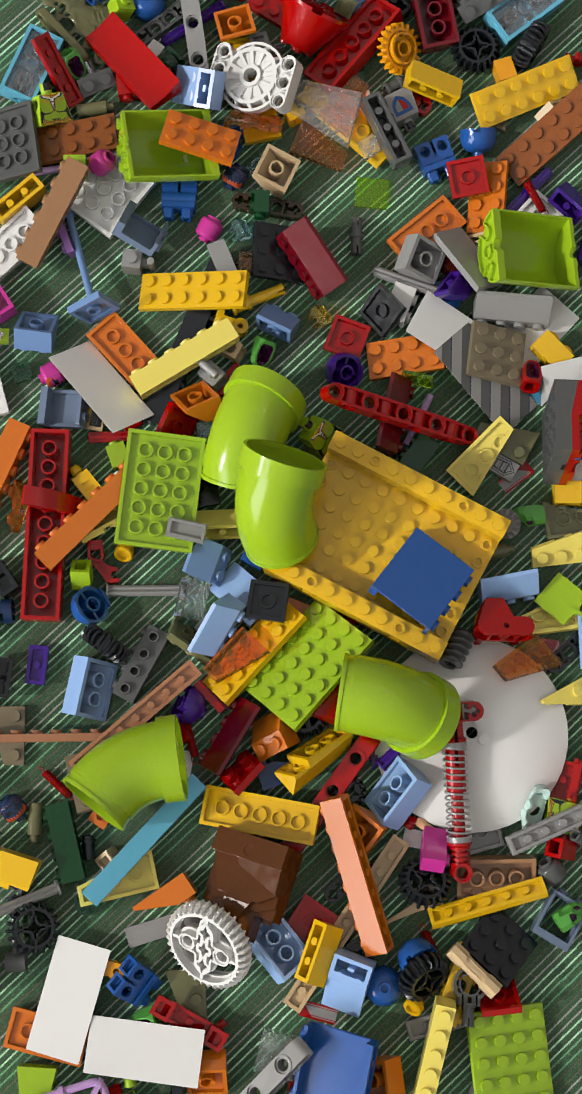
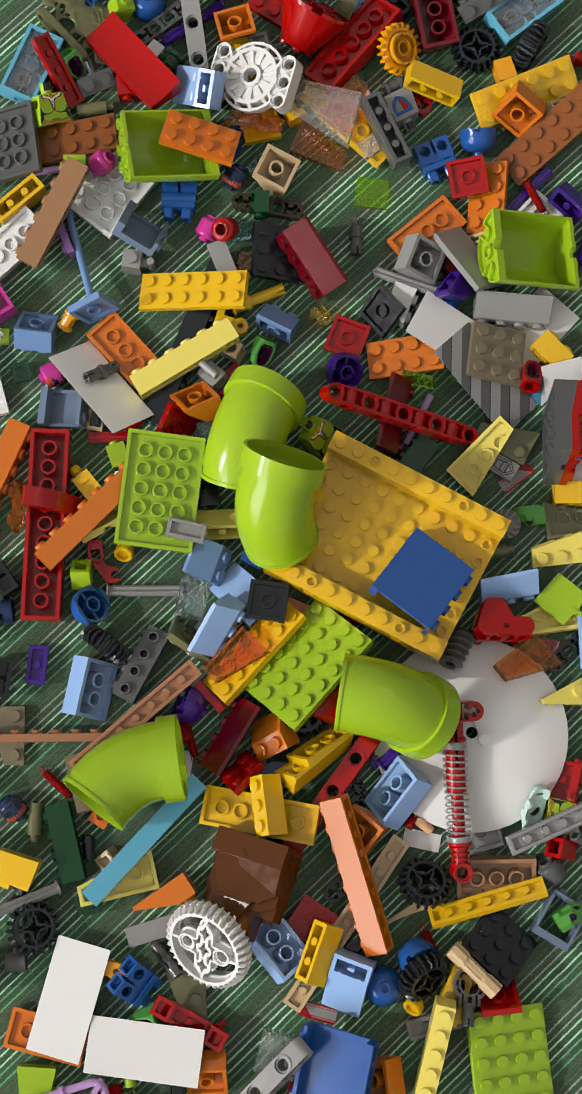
(67, 322): none -> light orange bush
(101, 372): none -> dark grey pin
(166, 960): none -> dark grey pin
(224, 229): none -> red head
(268, 805): none -> yellow brick
(434, 850): dark pink brick -> none
(519, 109): none -> orange slope

